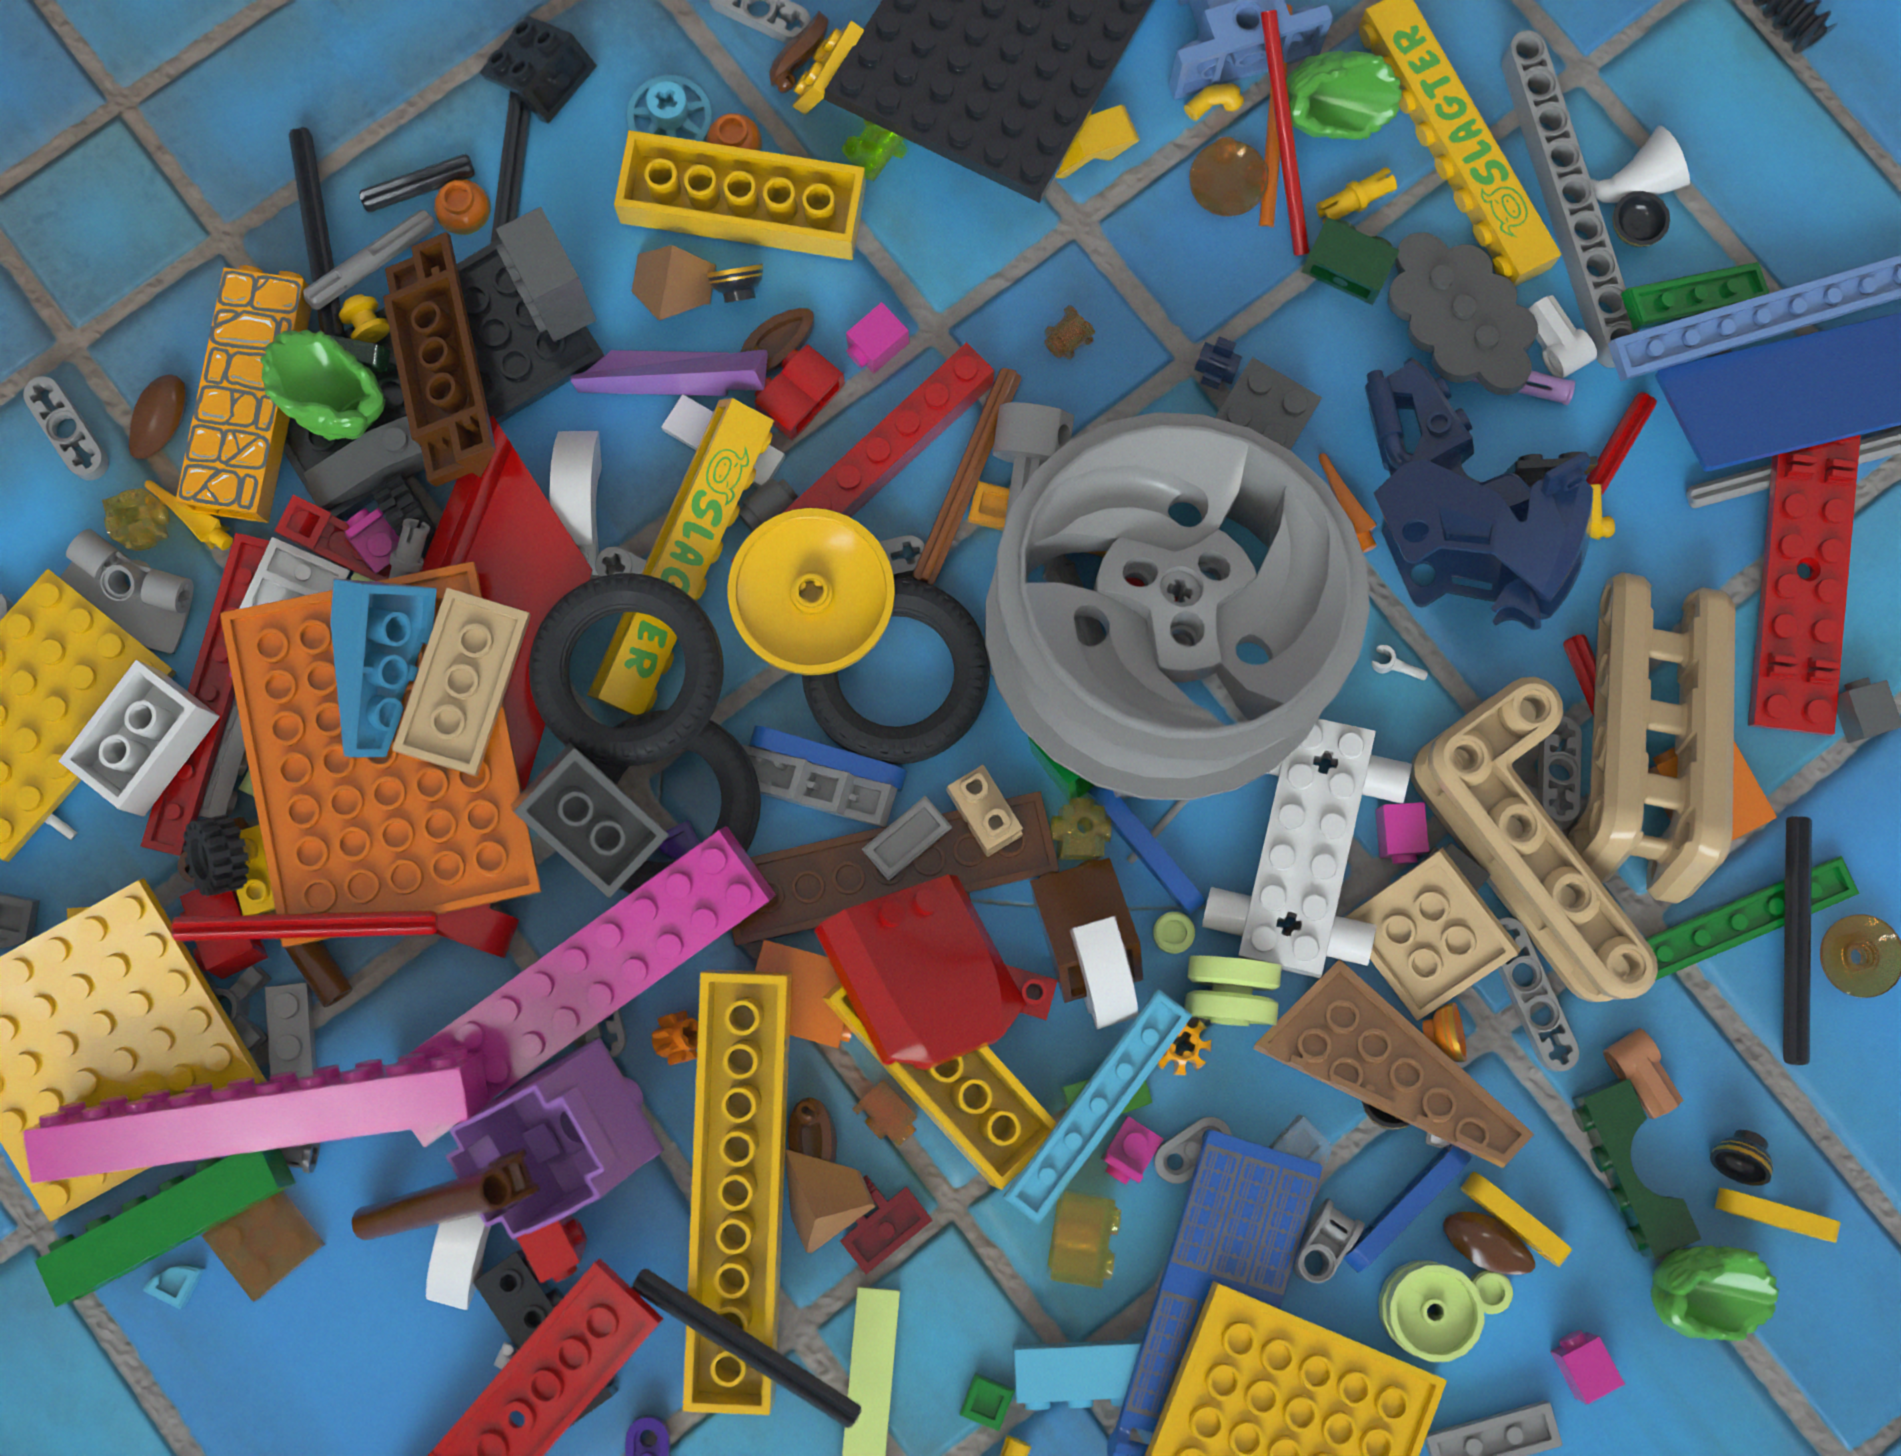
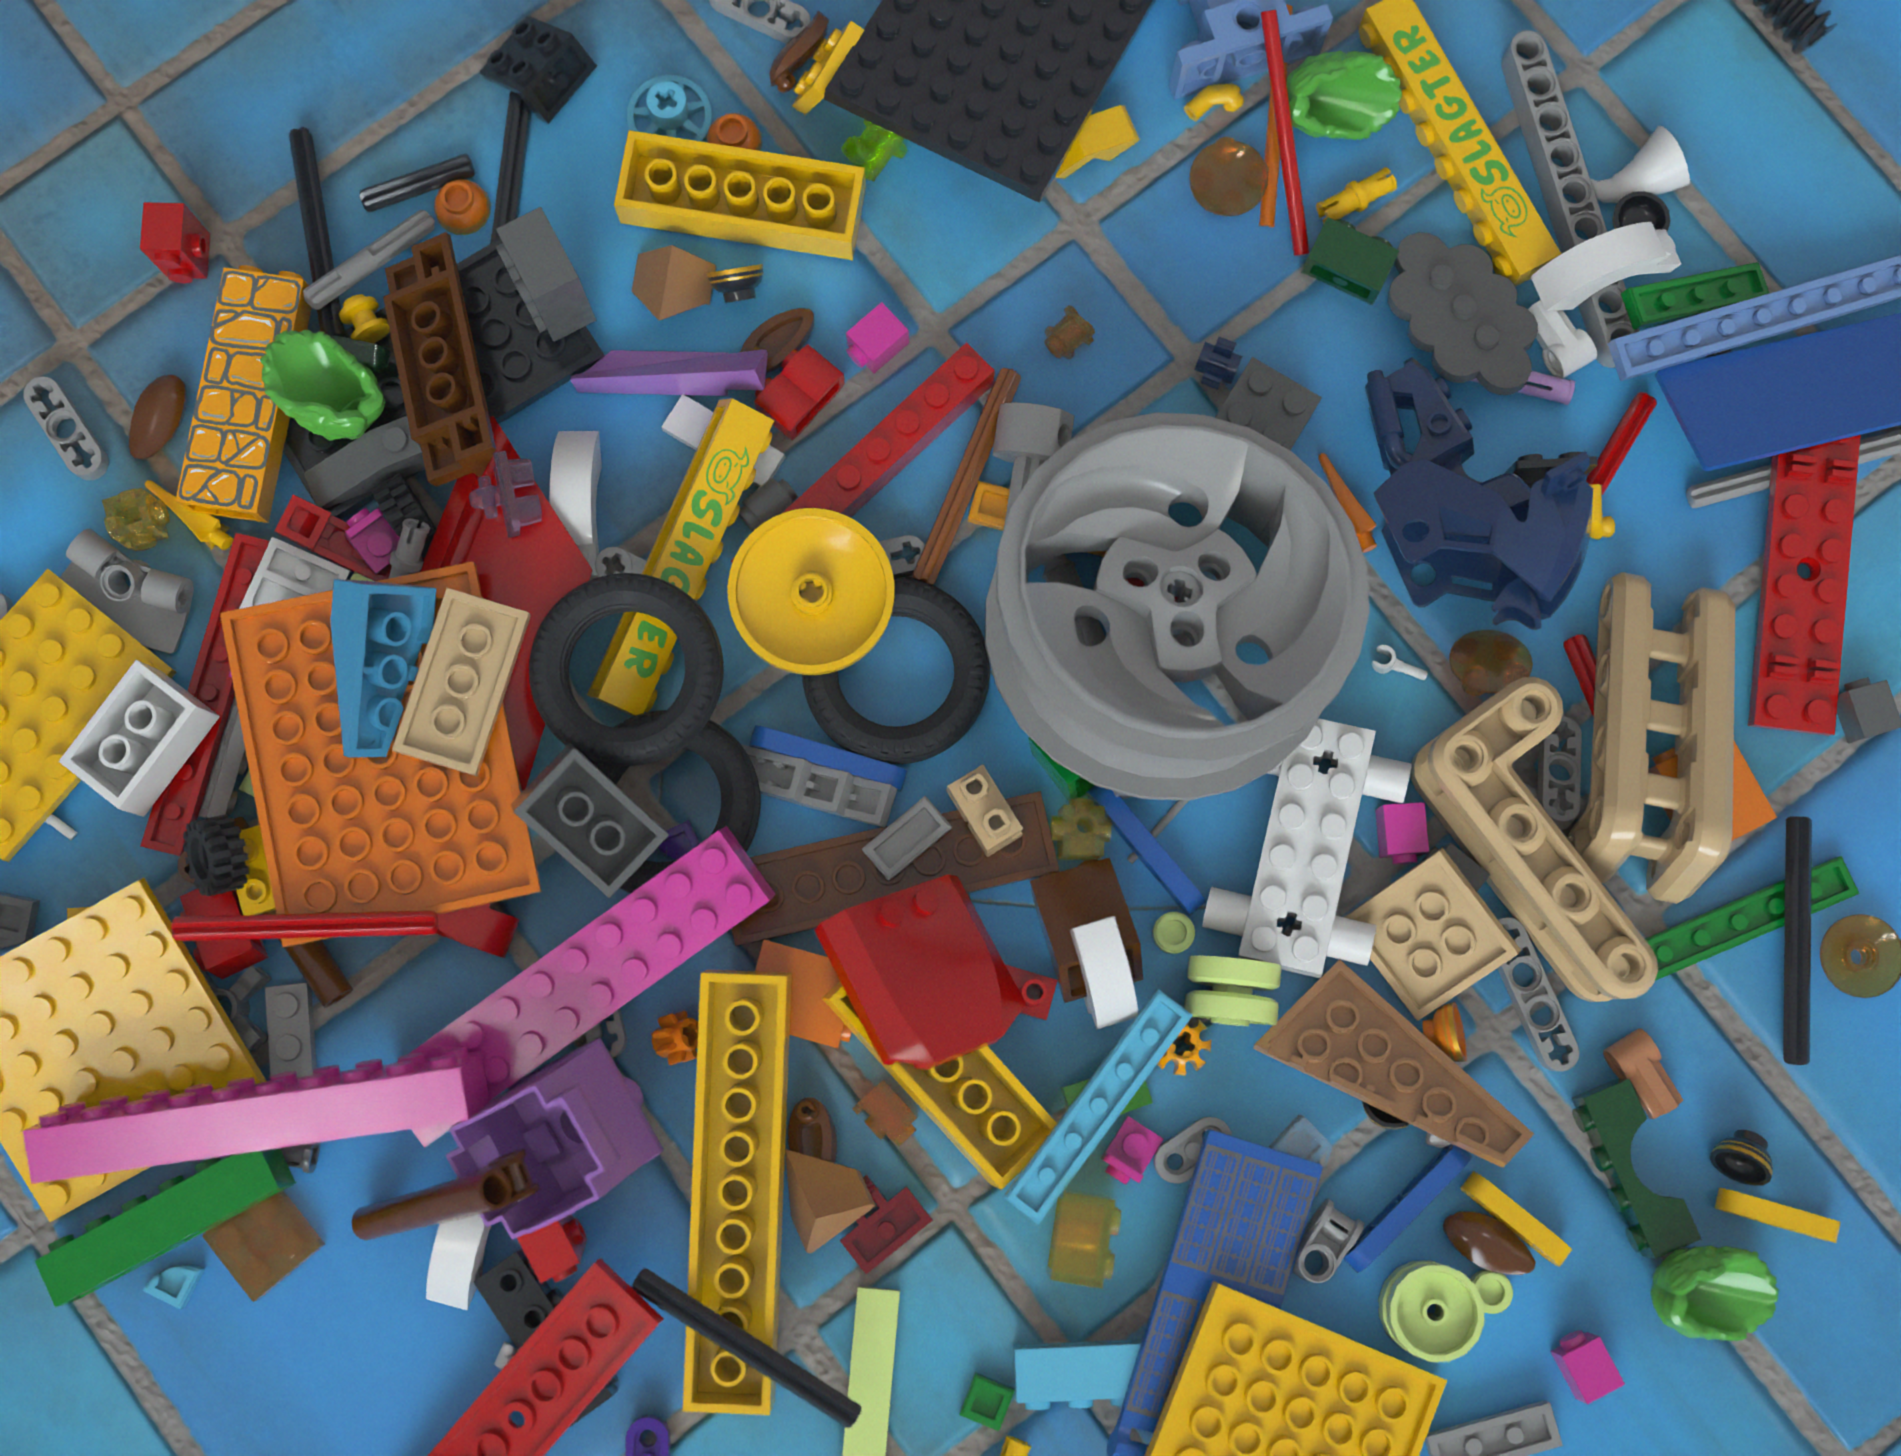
(175, 241): none -> red brick
(508, 475): none -> clear purple hips
(1489, 661): none -> clear orange dish
(1603, 261): none -> white arch

